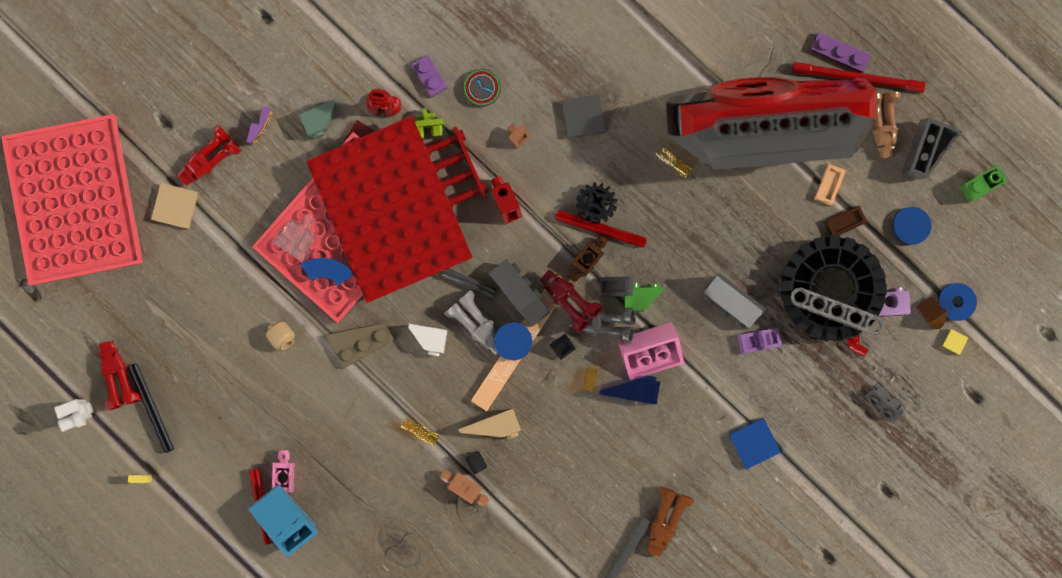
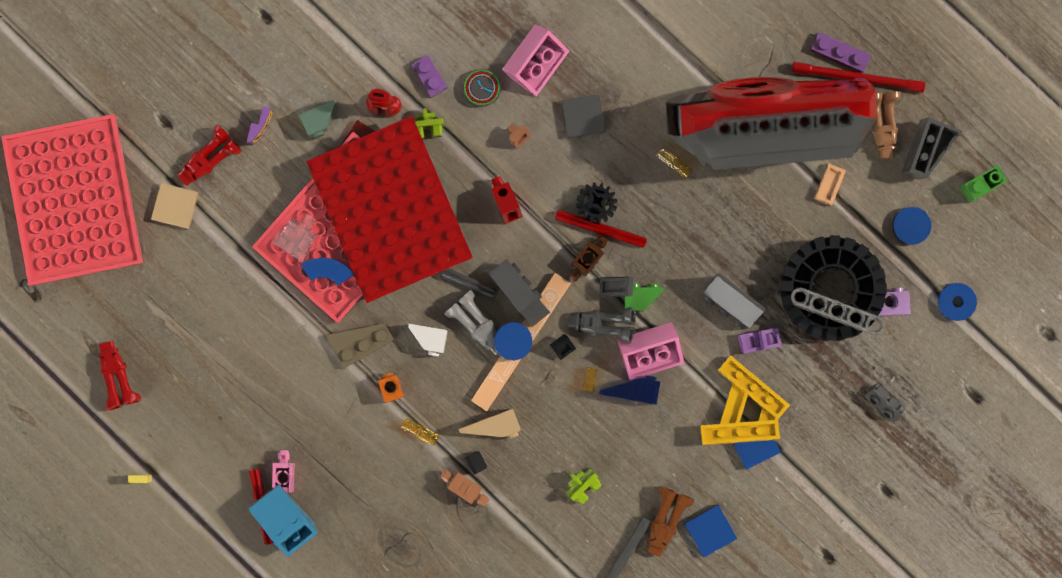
(73, 414): white hinge -> none
(151, 408): black axle -> none
(280, 335): tan head -> none
(397, 394): none -> orange brick
(458, 137): red fence -> none
(535, 59): none -> bright pink slope
(560, 291): dark red piece -> none
(580, 483): none -> lime hips
(710, 531): none -> blue tile
(744, 385): none -> yellow plate
(845, 221): reddish brown tile -> none
(854, 345): red arm -> none
(932, 313): reddish brown tile -> none
(955, 341): light yellow tile -> none

